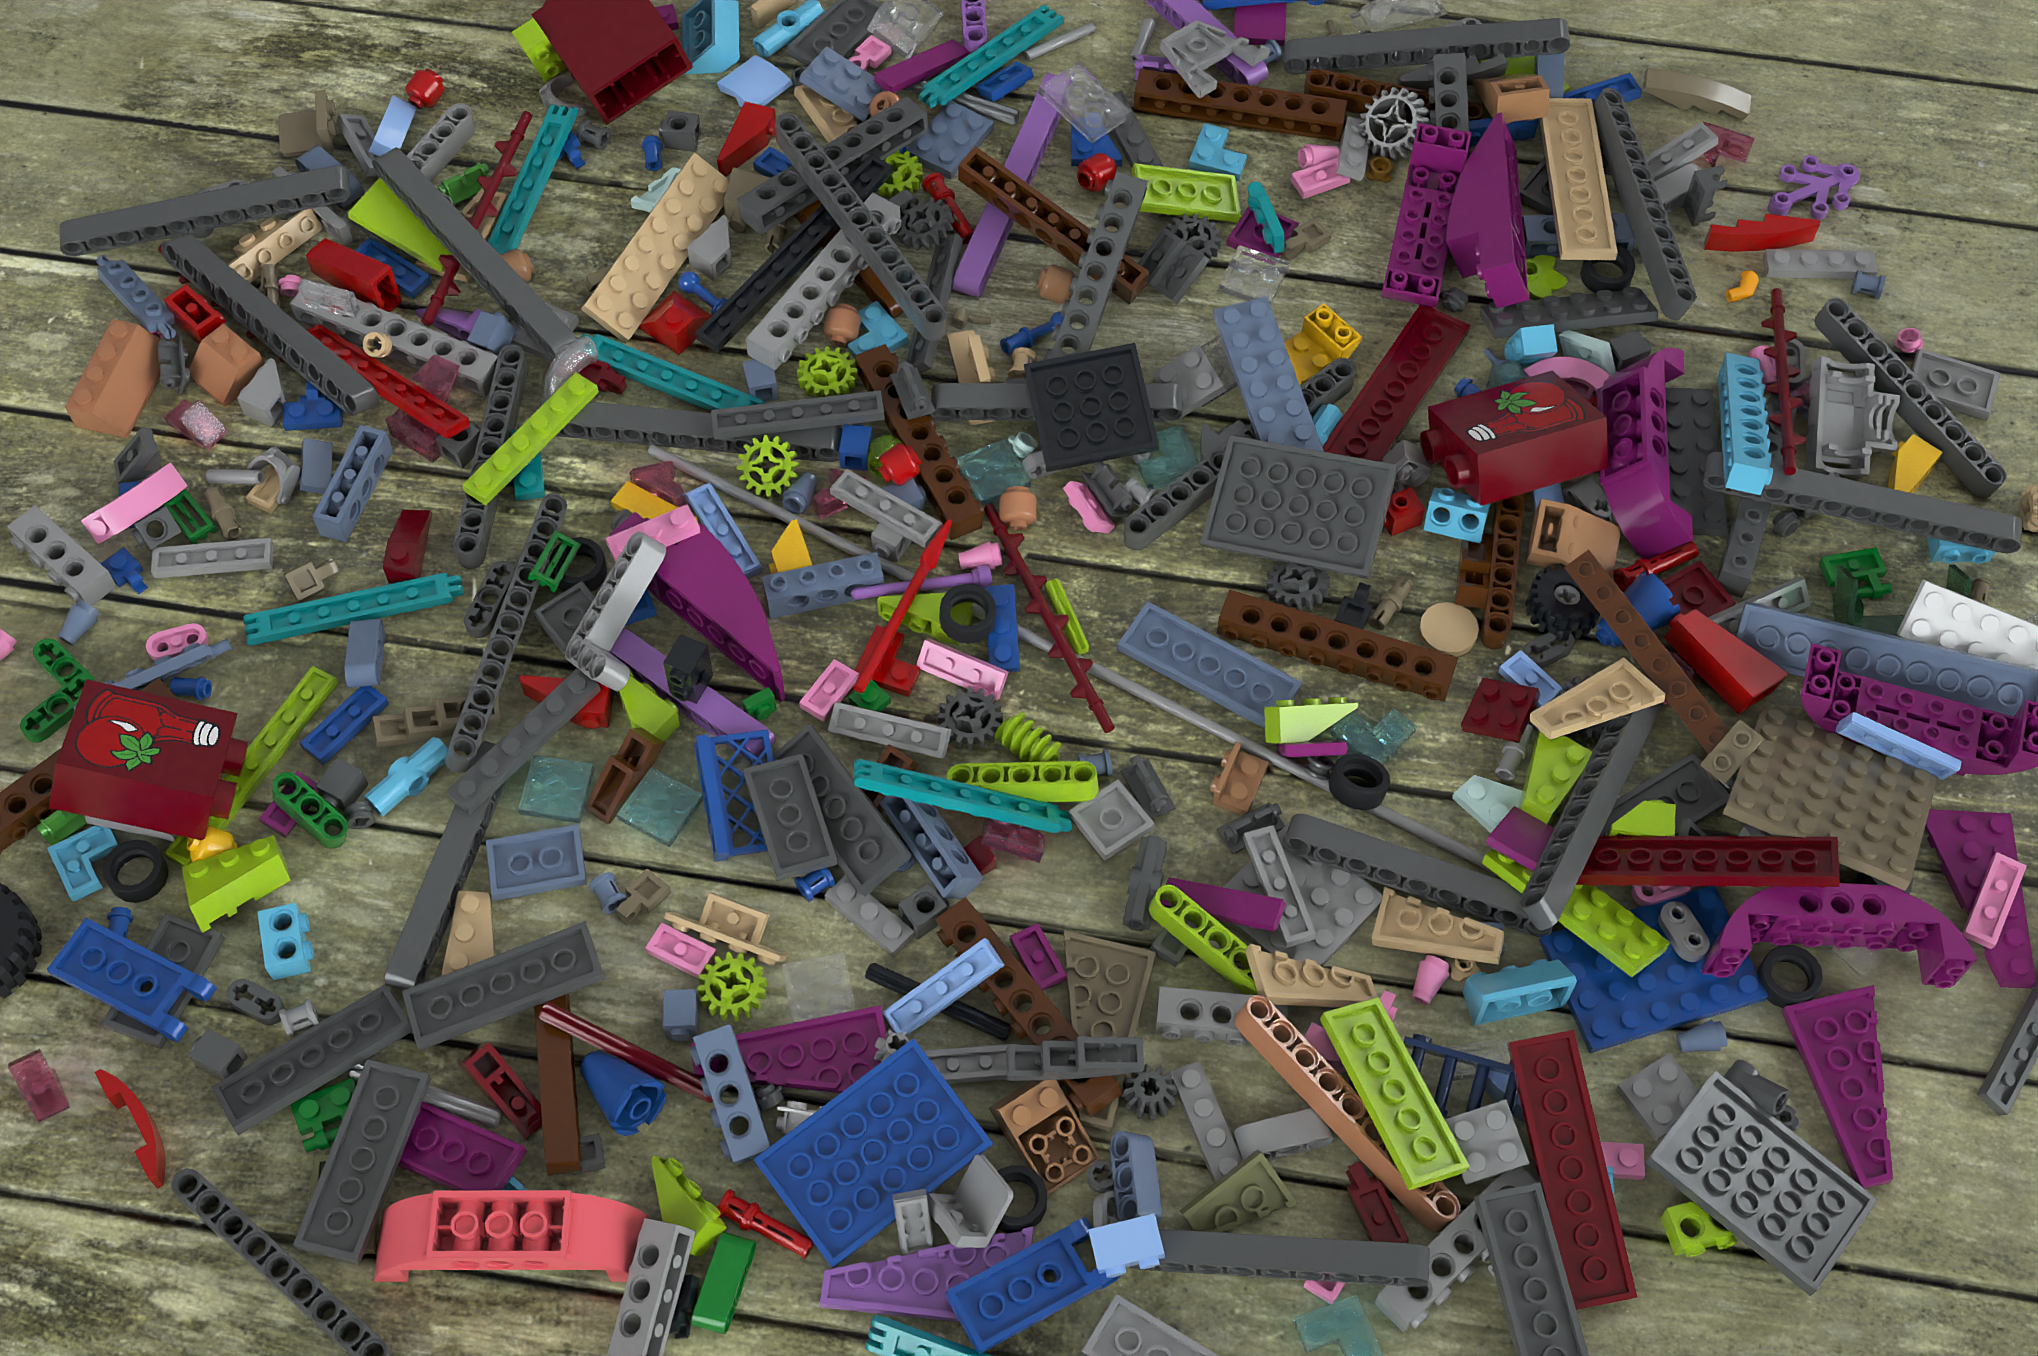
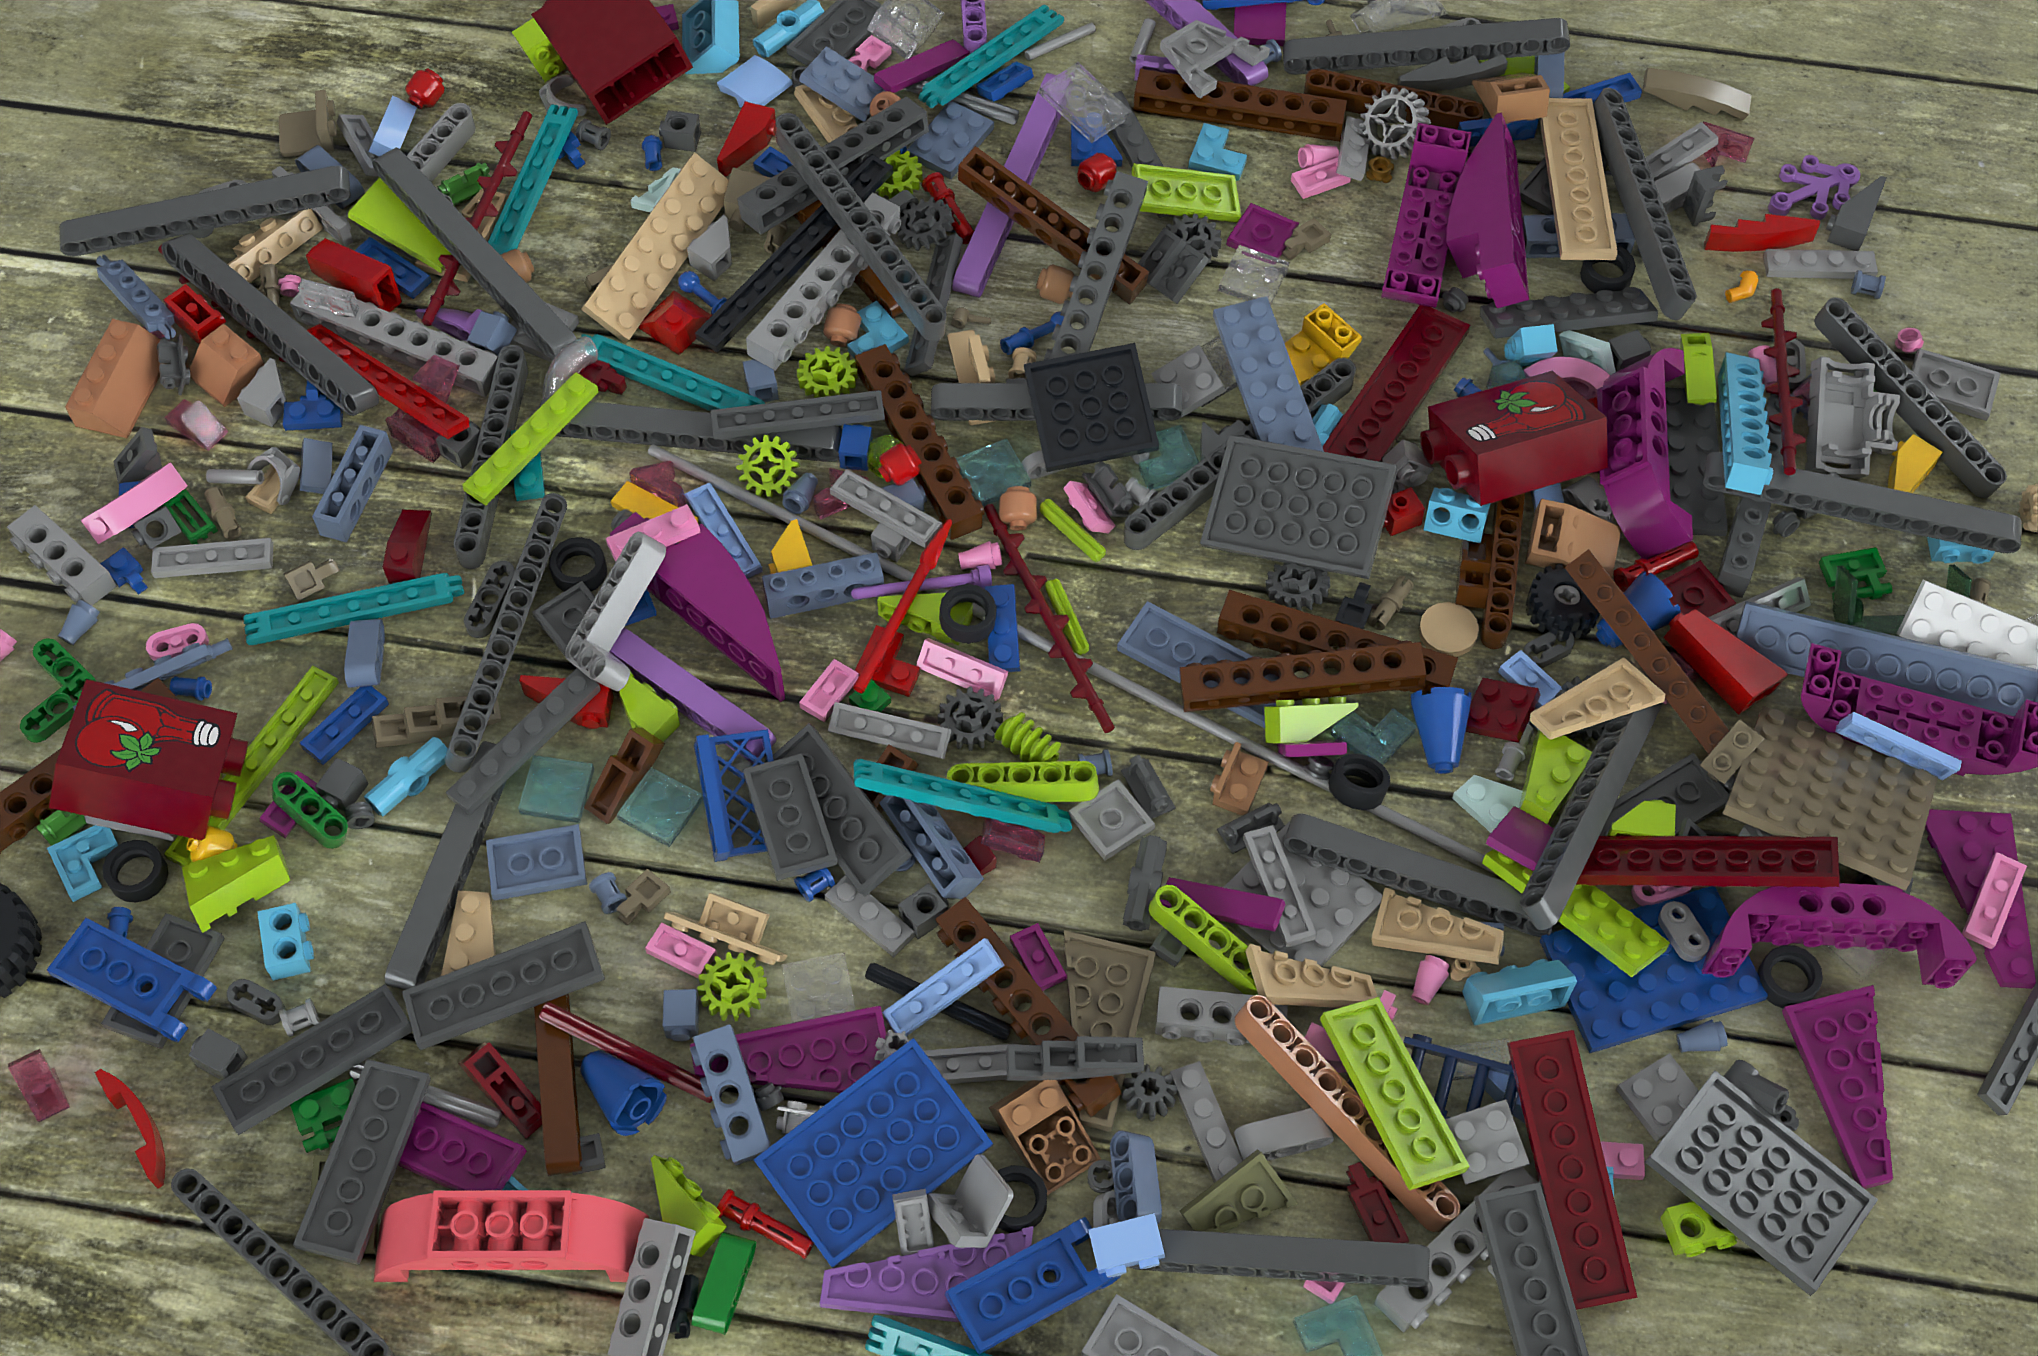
(369, 348): tan bush -> none
(545, 578): green tile -> none
(688, 669): black brick -> none
(760, 704): green plate -> none
(911, 391): dark grey hinge -> none
(1023, 444): light aqua plate -> none
(1072, 530): none -> lime axle
(1265, 215): teal hinge -> none
(1318, 684): none -> reddish brown brick
(1442, 725): none -> blue cone
(1449, 69): dark grey brick -> none
(1542, 276): lime plate -> none
(1699, 368): none -> lime slope
(1854, 217): none -> dark grey slope

